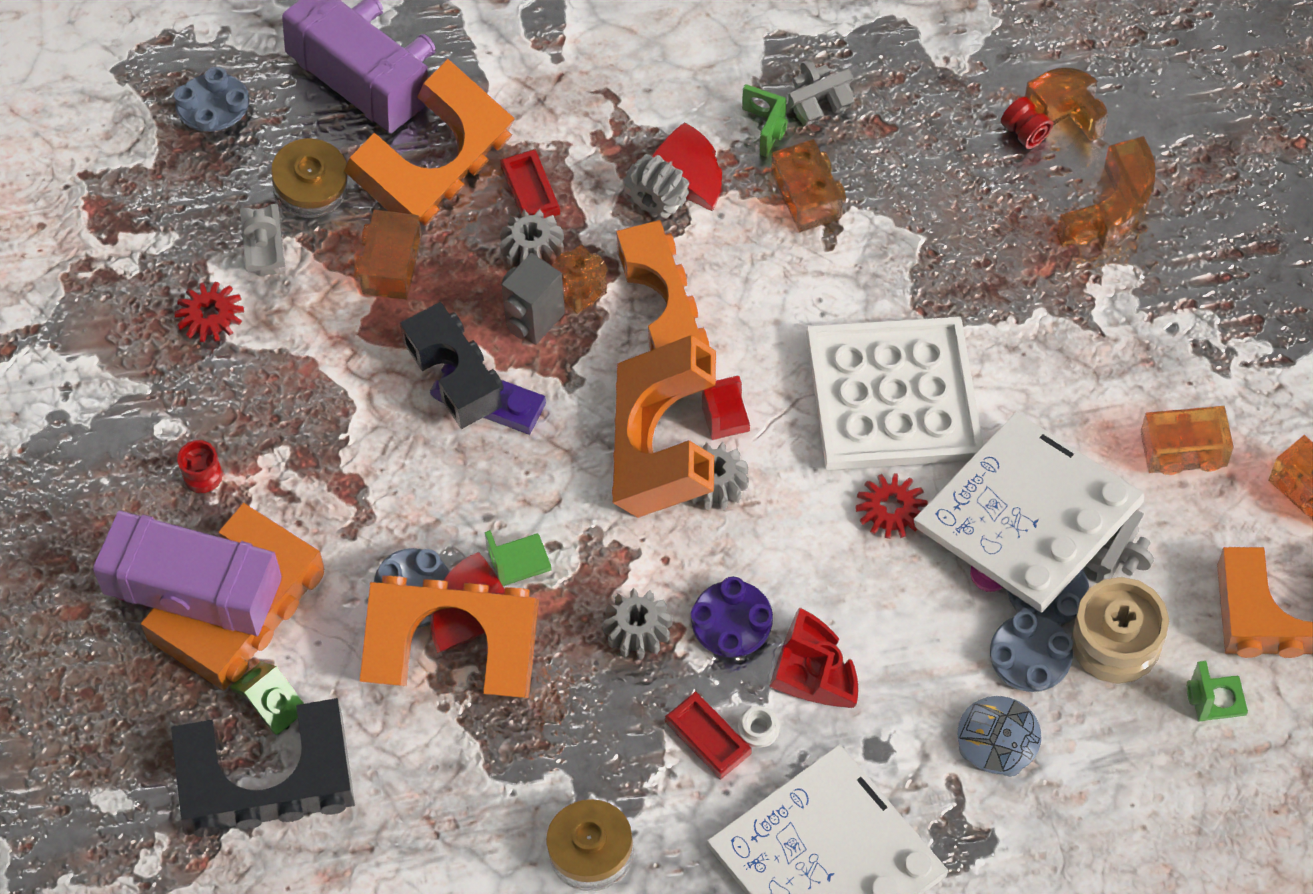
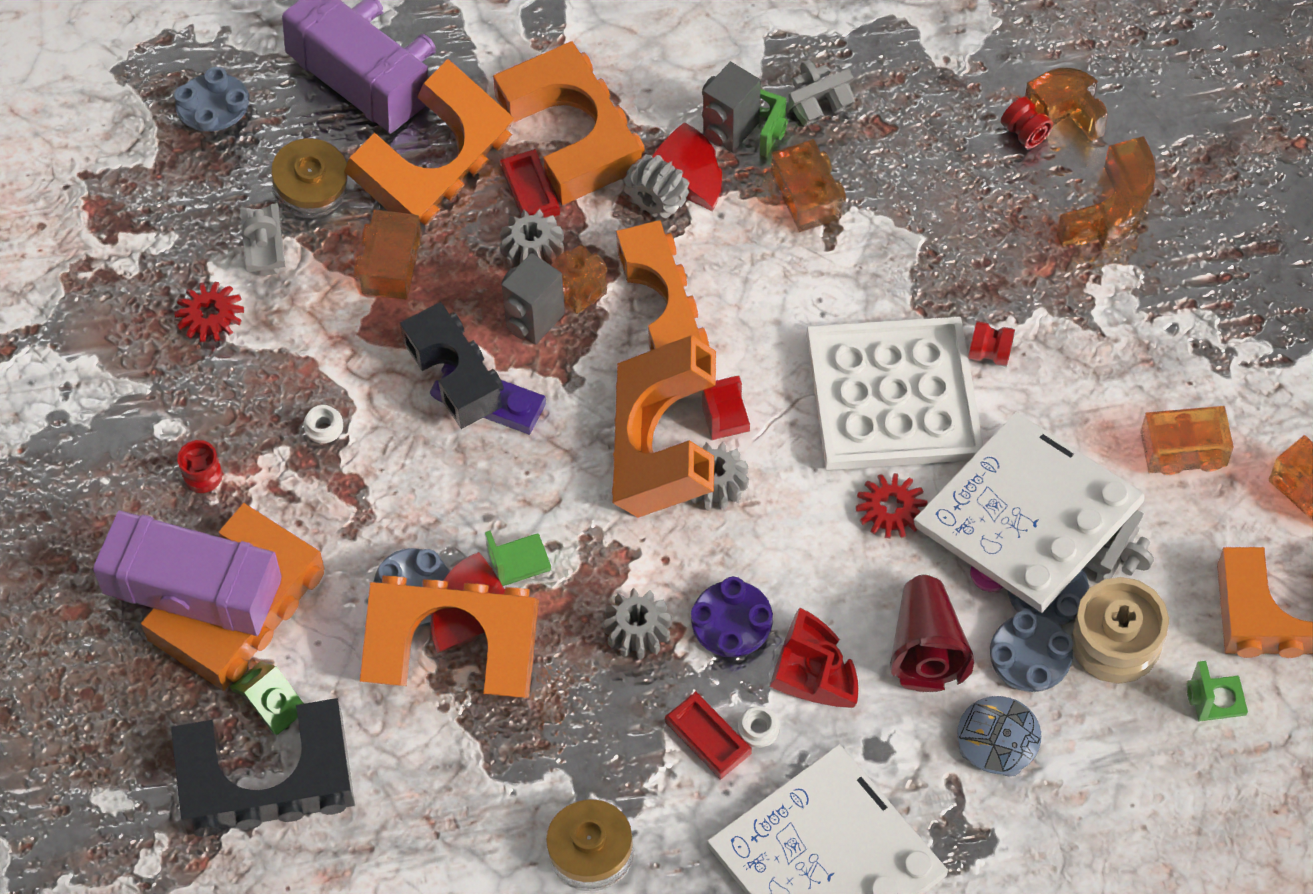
(319, 415): none -> white plate
(568, 79): none -> orange arch
(730, 106): none -> dark grey brick
(929, 639): none -> dark red cone
(991, 343): none -> red wheel

